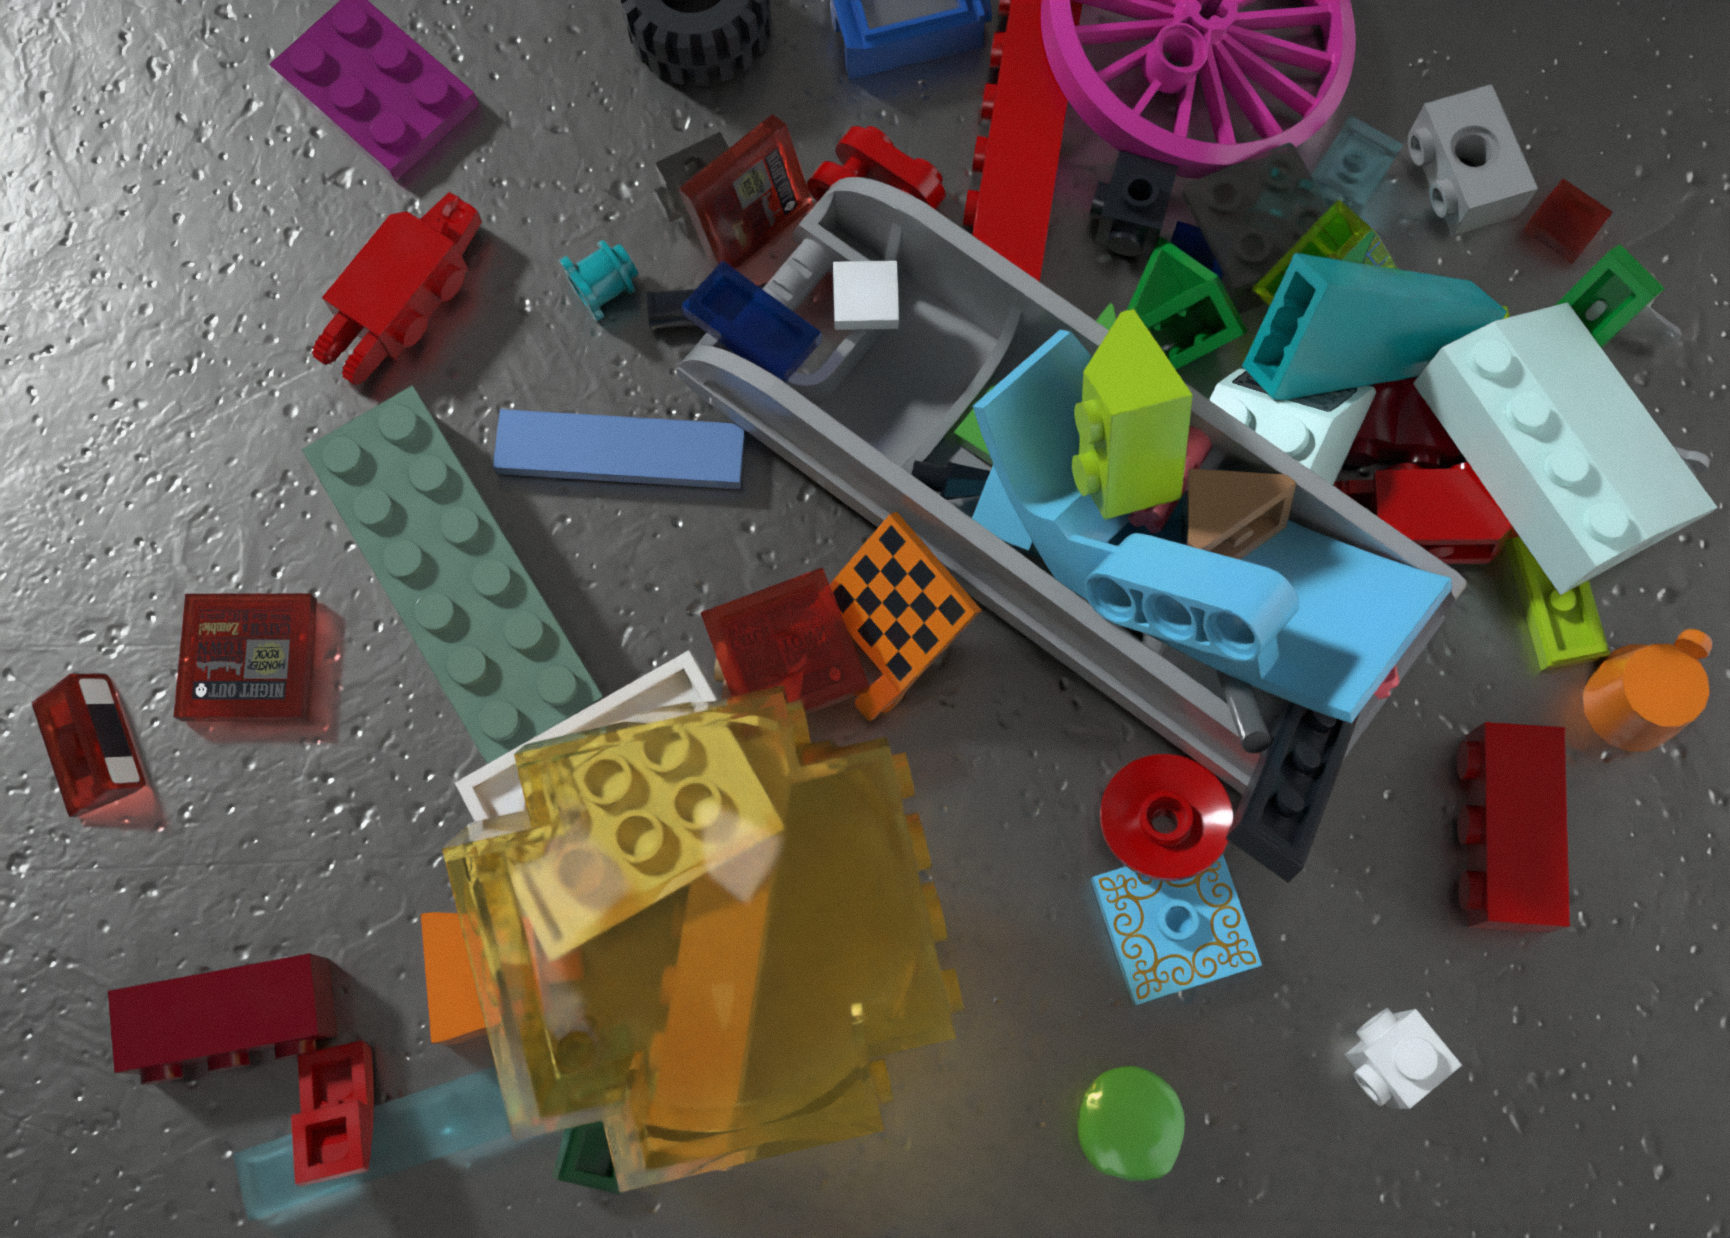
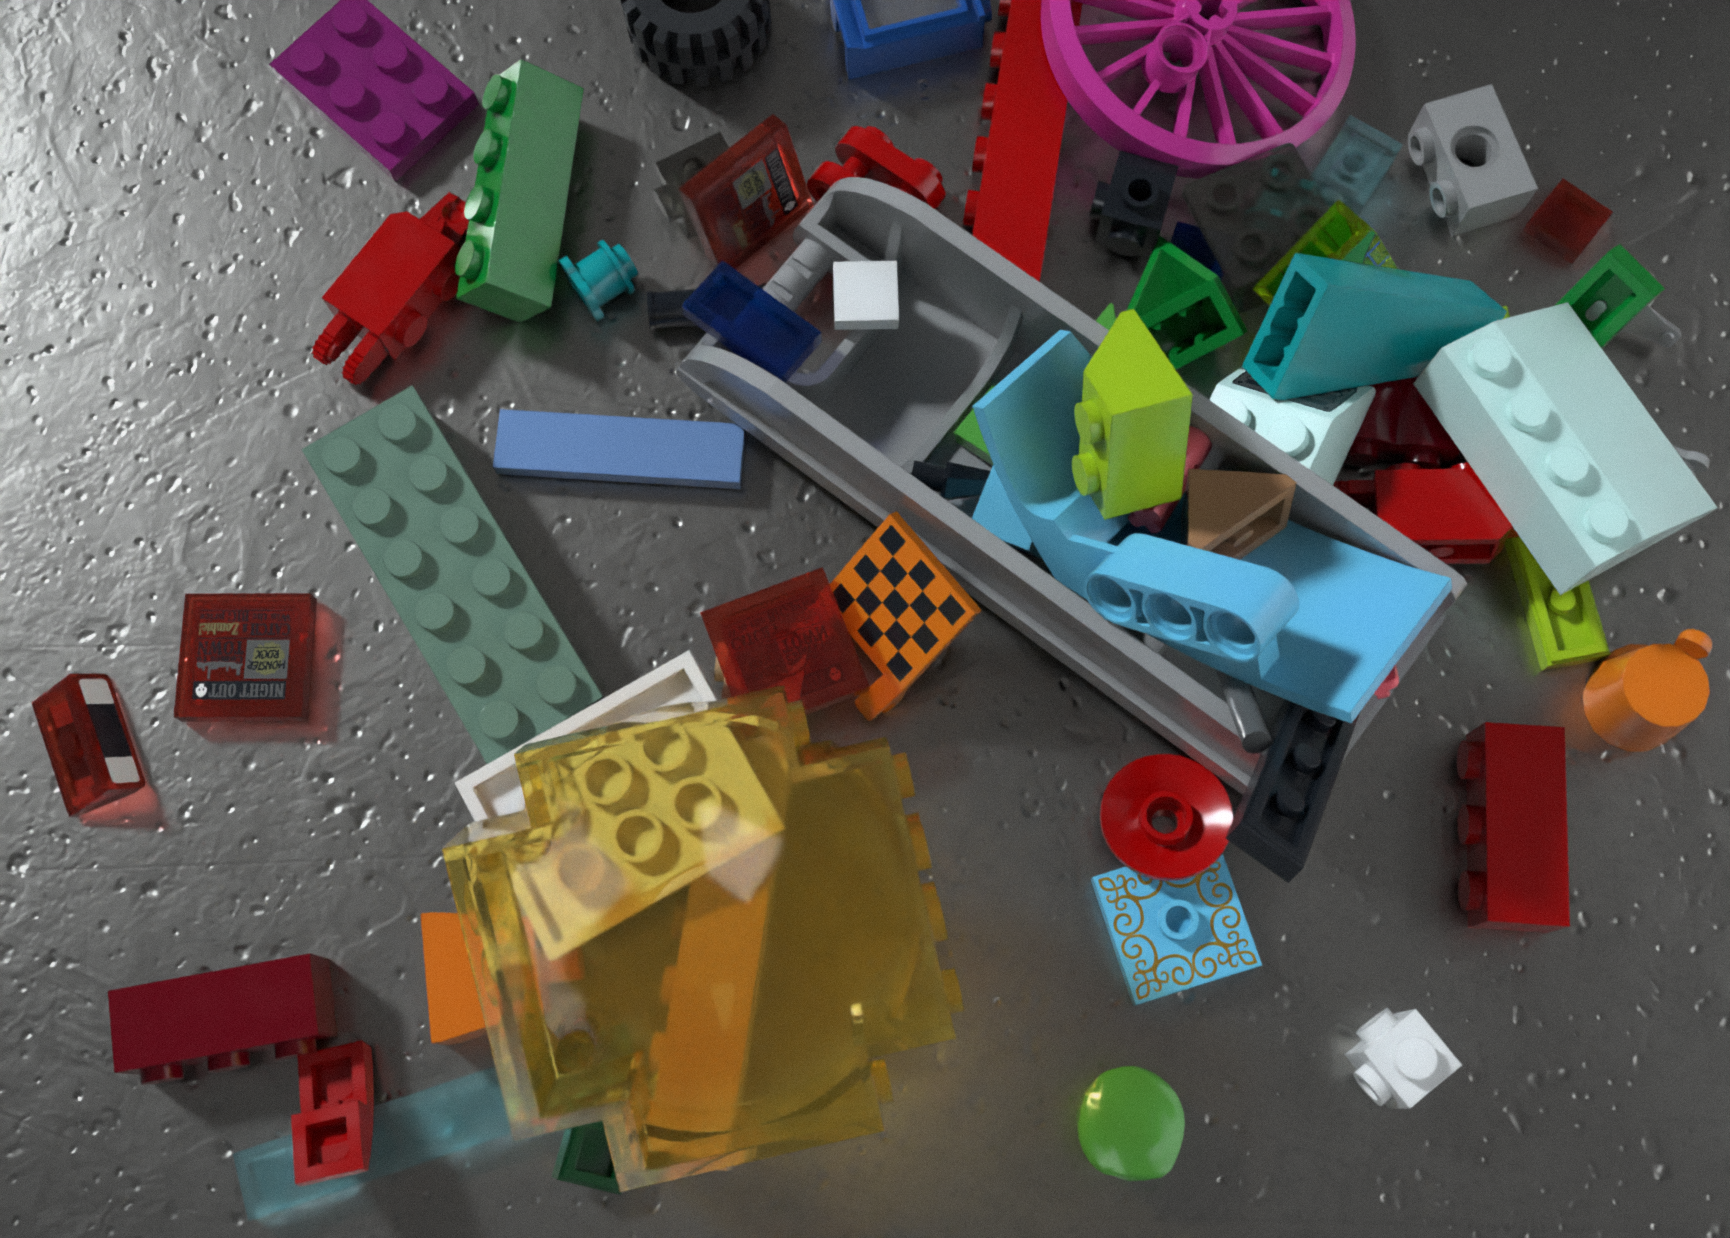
(519, 192): none -> green brick

